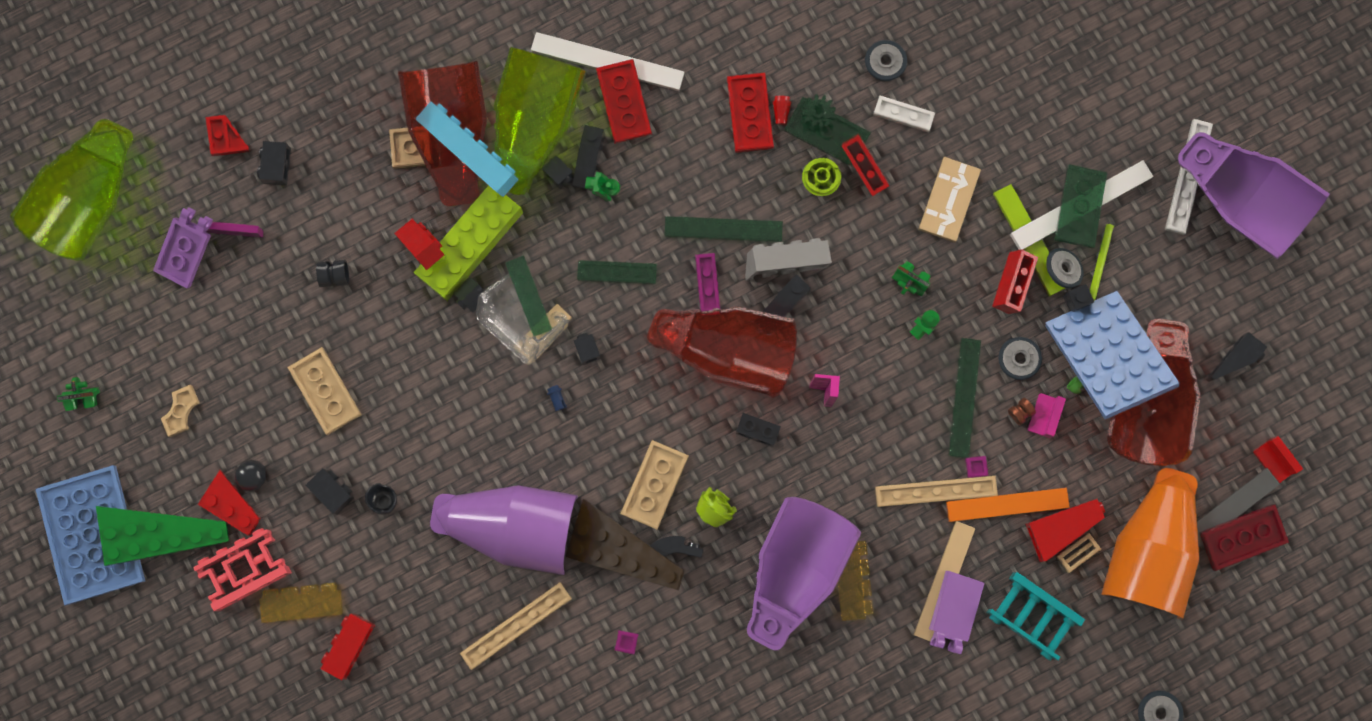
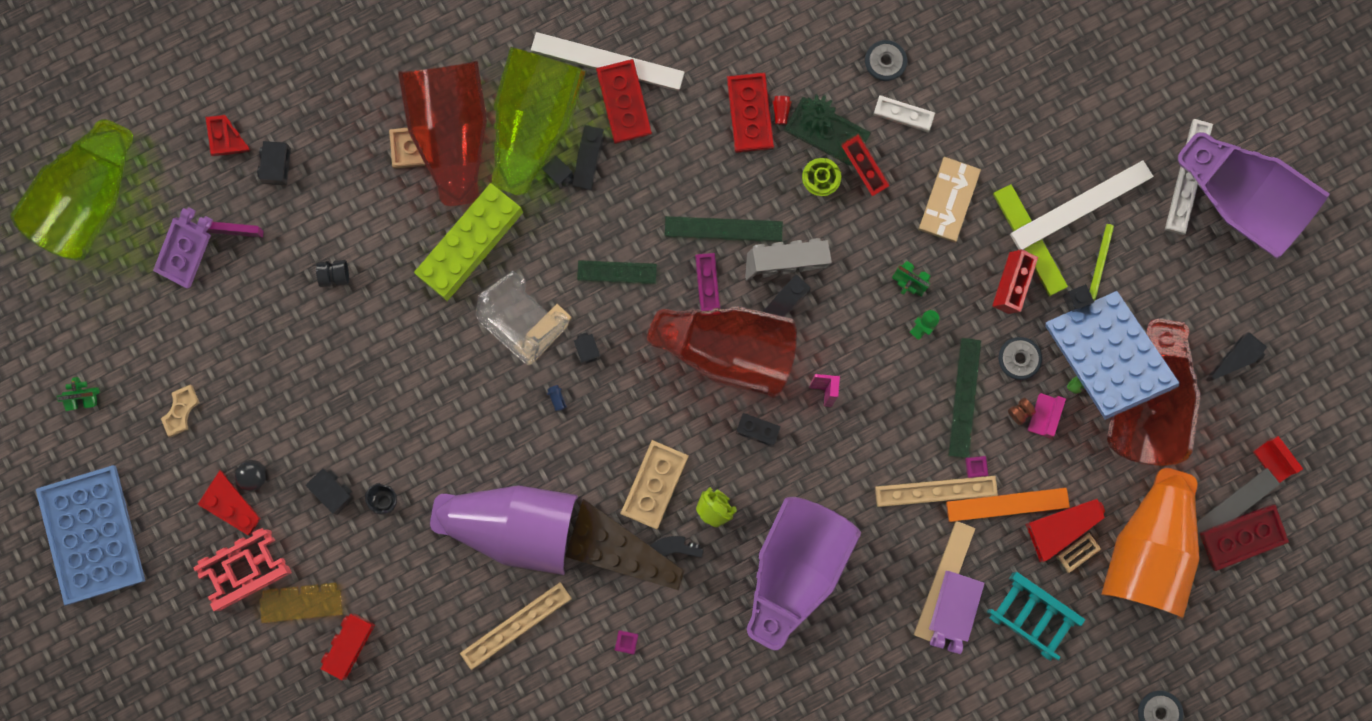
(143, 535): green wing -> none
(324, 391): tan tile -> none
(420, 243): red brick -> none
(467, 149): medium azure brick -> none
(468, 294): black brick -> none
(528, 296): clear green tile -> none
(602, 186): green hips -> none
(853, 588): clear yellow windscreen -> none
(1059, 276): light grey wheel -> none
(1080, 206): clear green tile -> none

